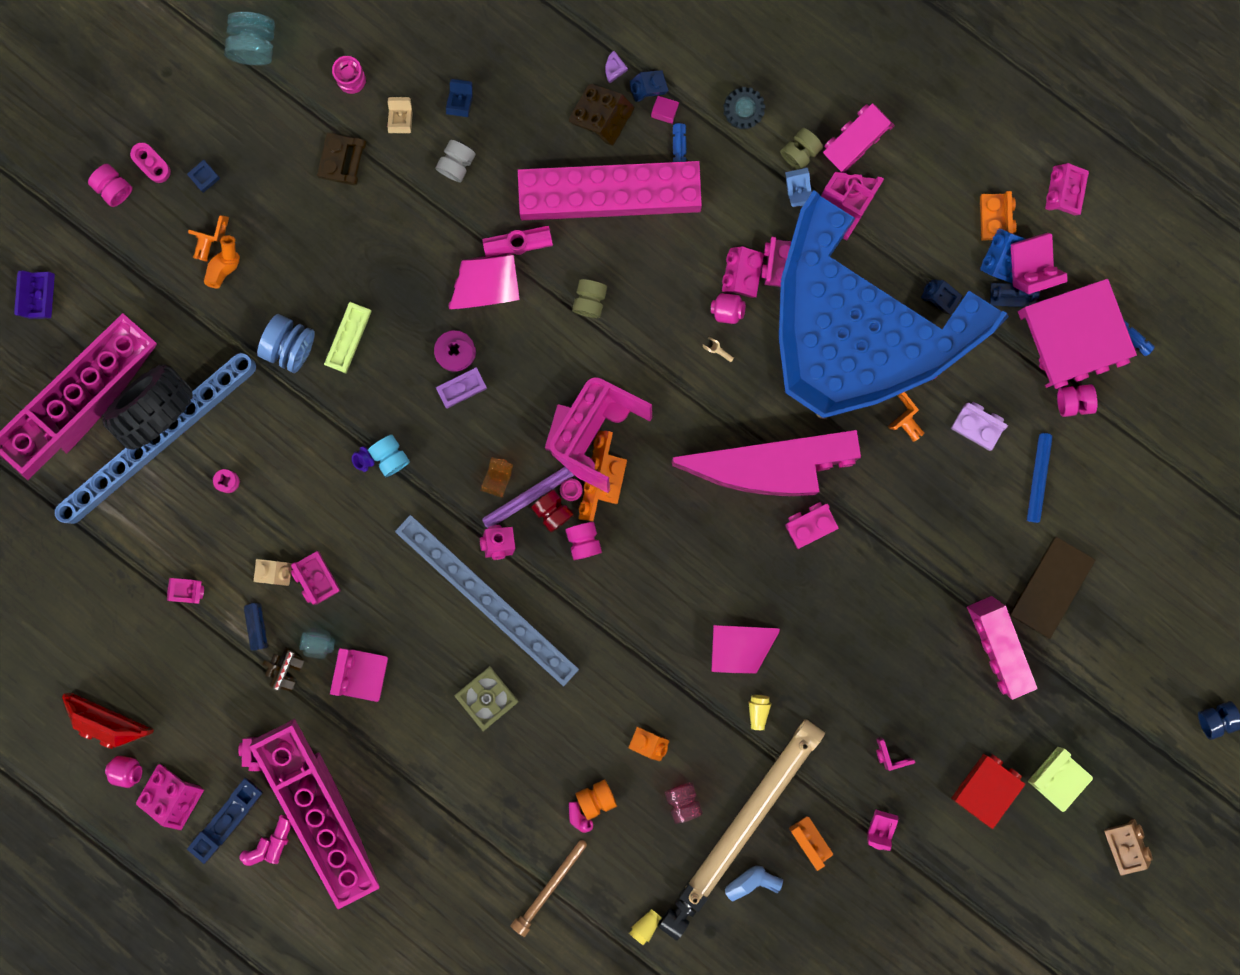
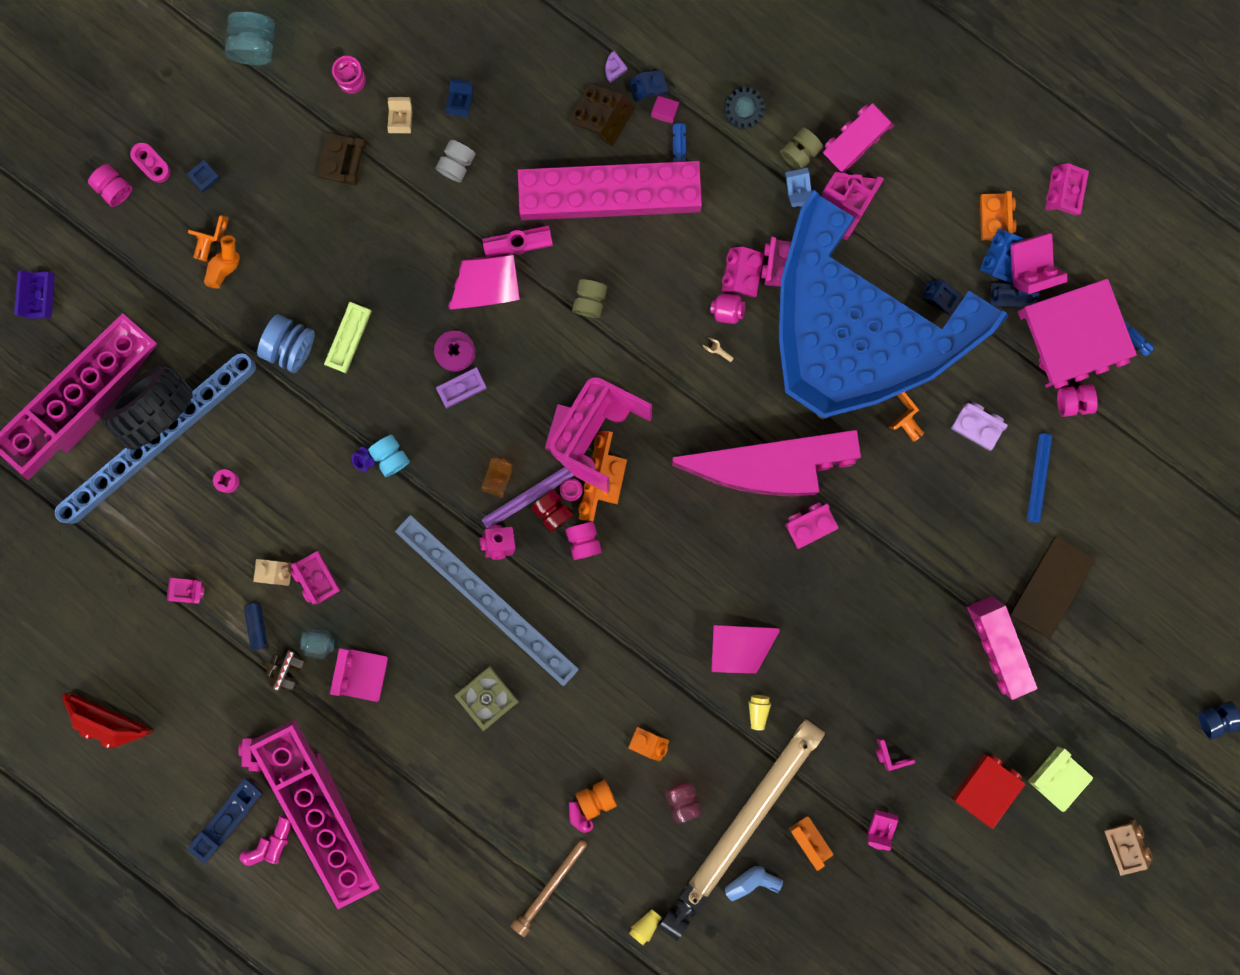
(123, 771): dark pink head -> none
(169, 798): dark pink bracket -> none

